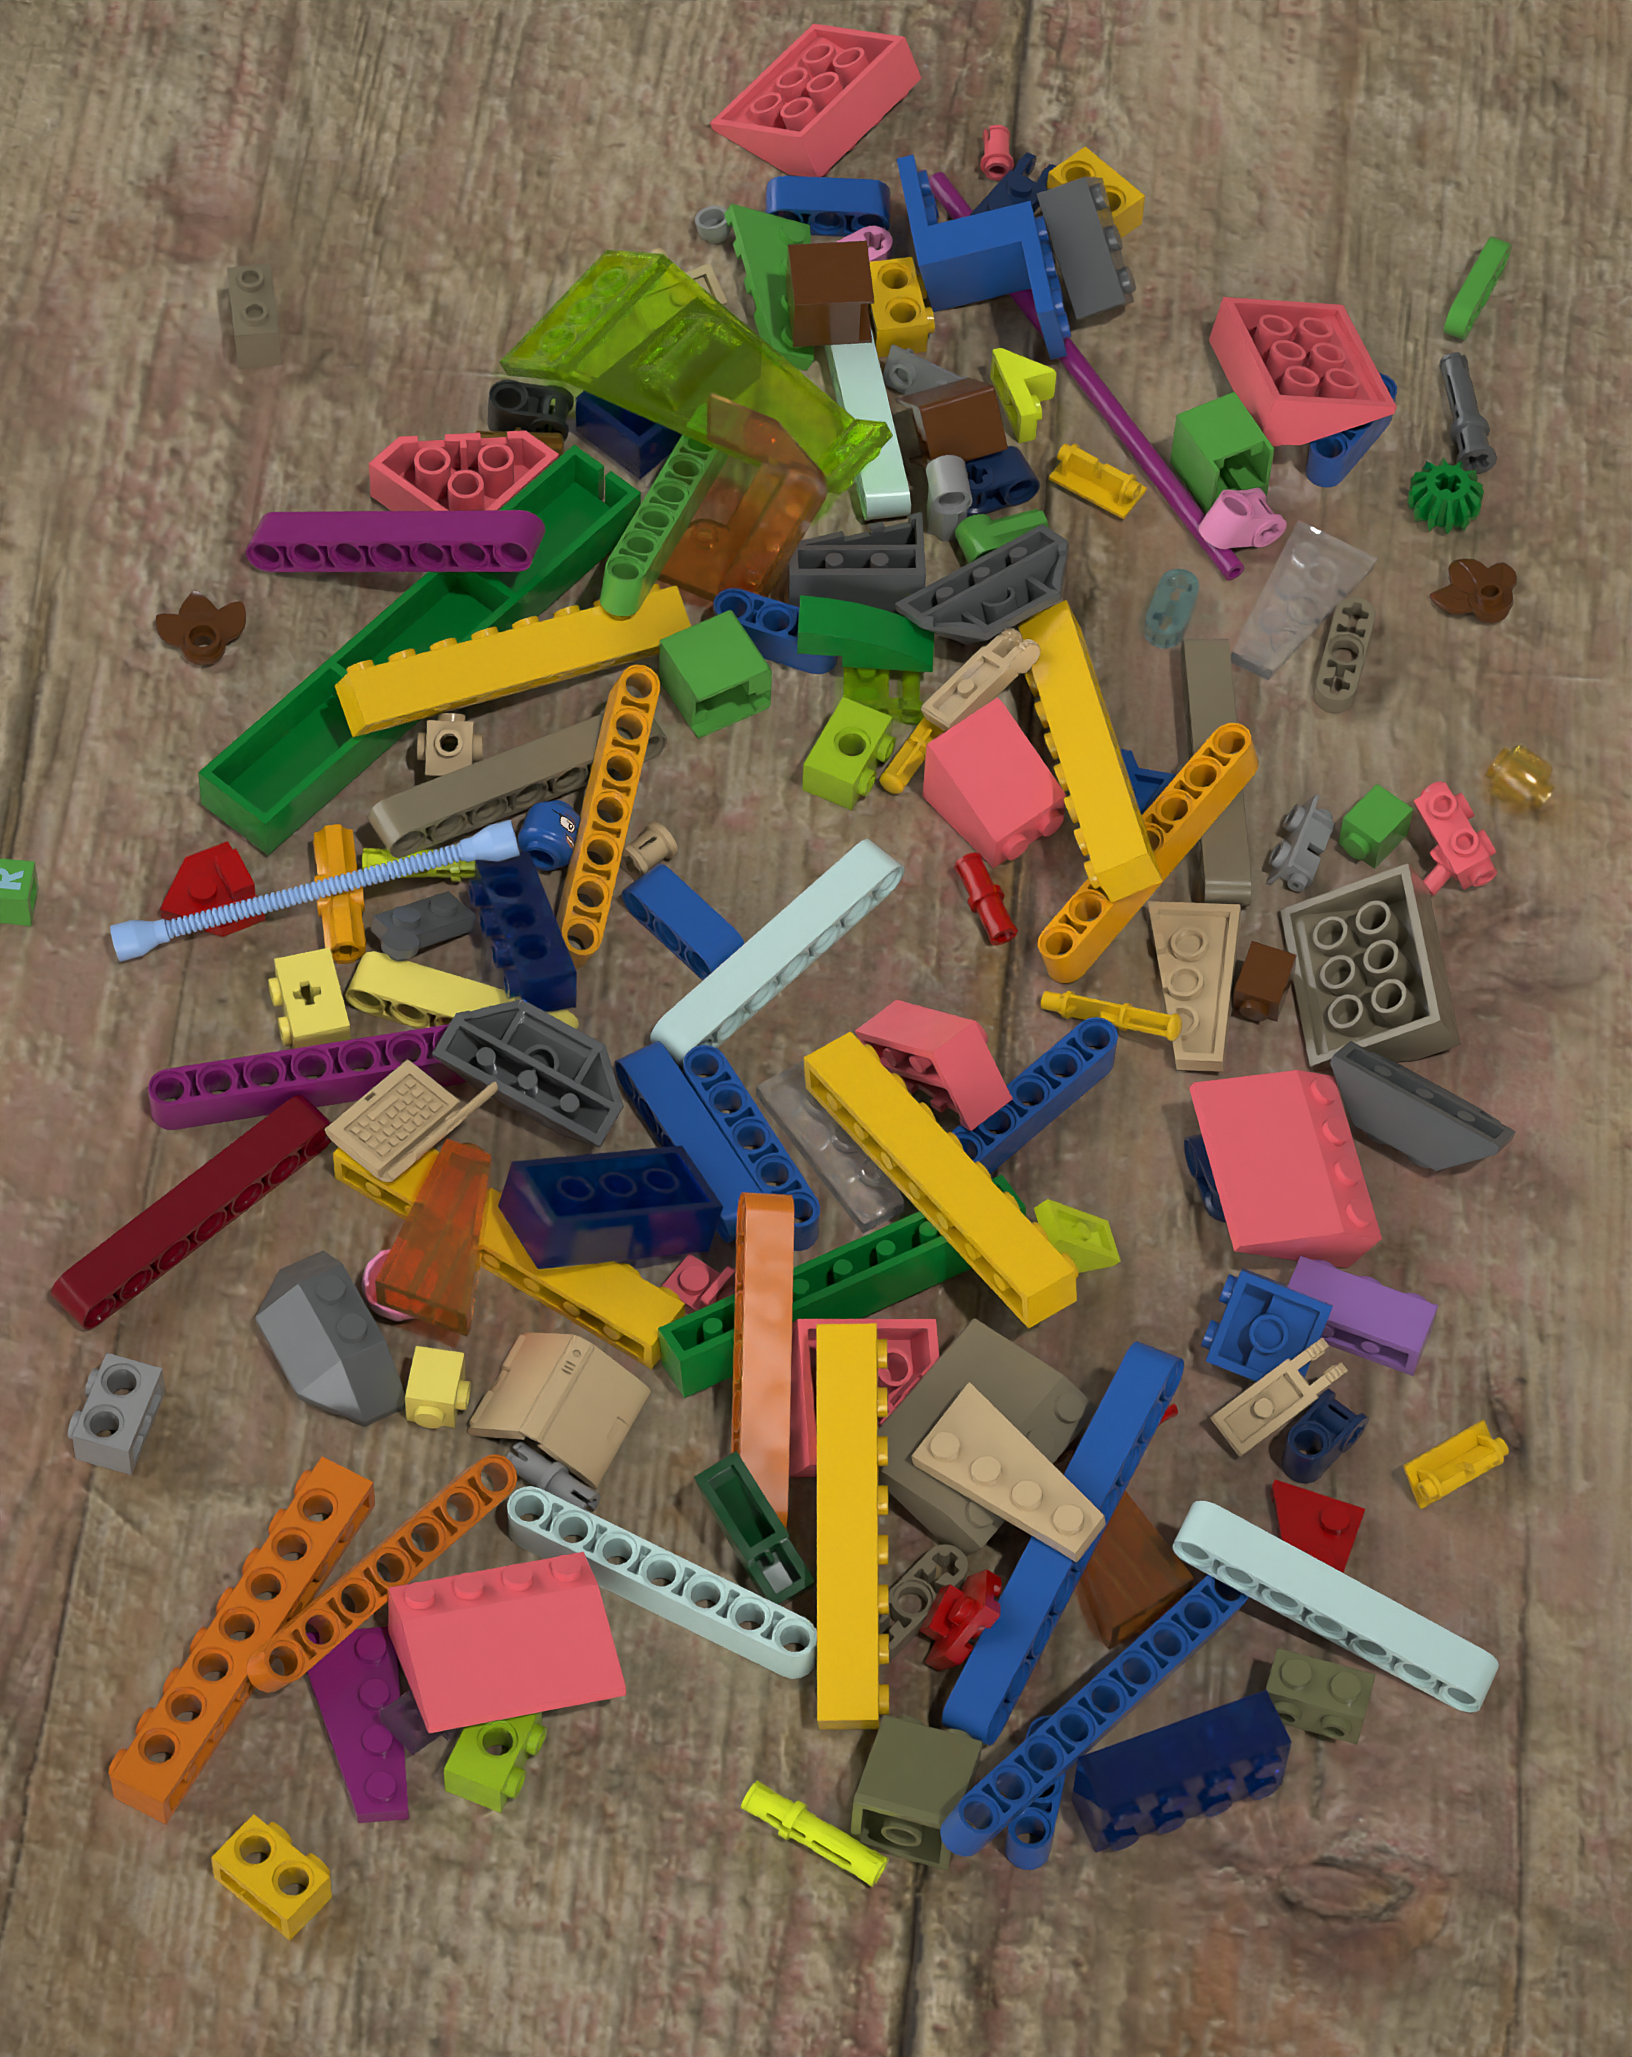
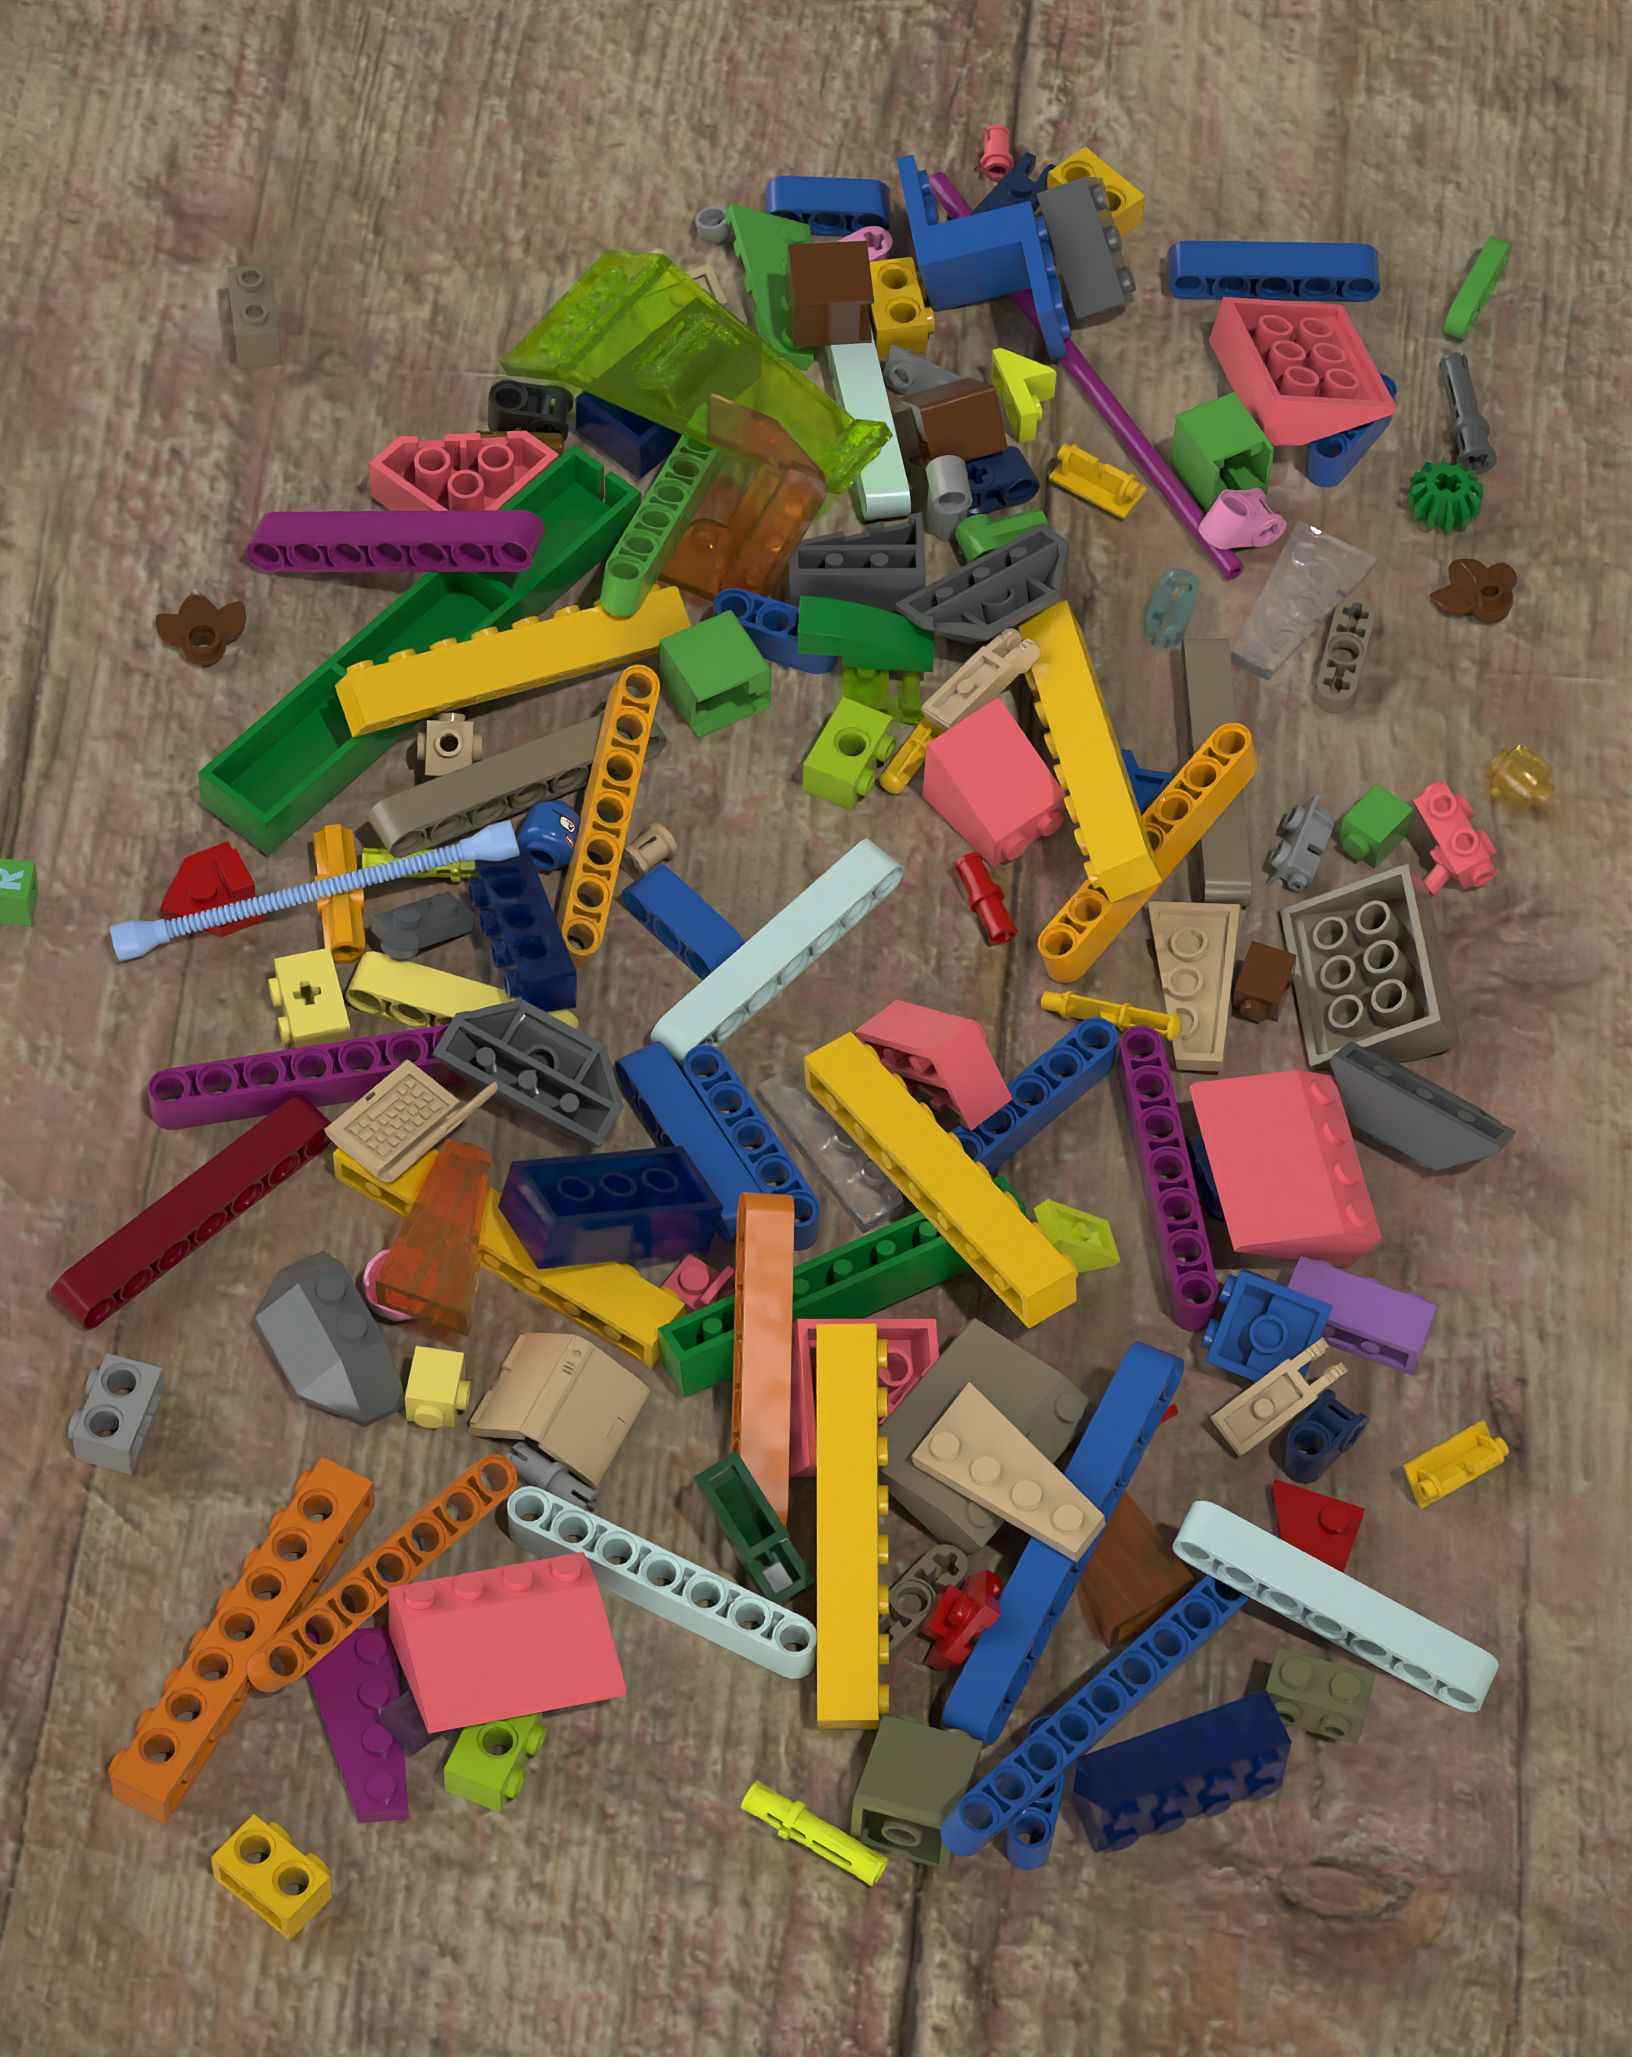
(819, 98): coral slope -> none
(1162, 1195): none -> magenta beam
(1273, 271): none -> blue beam

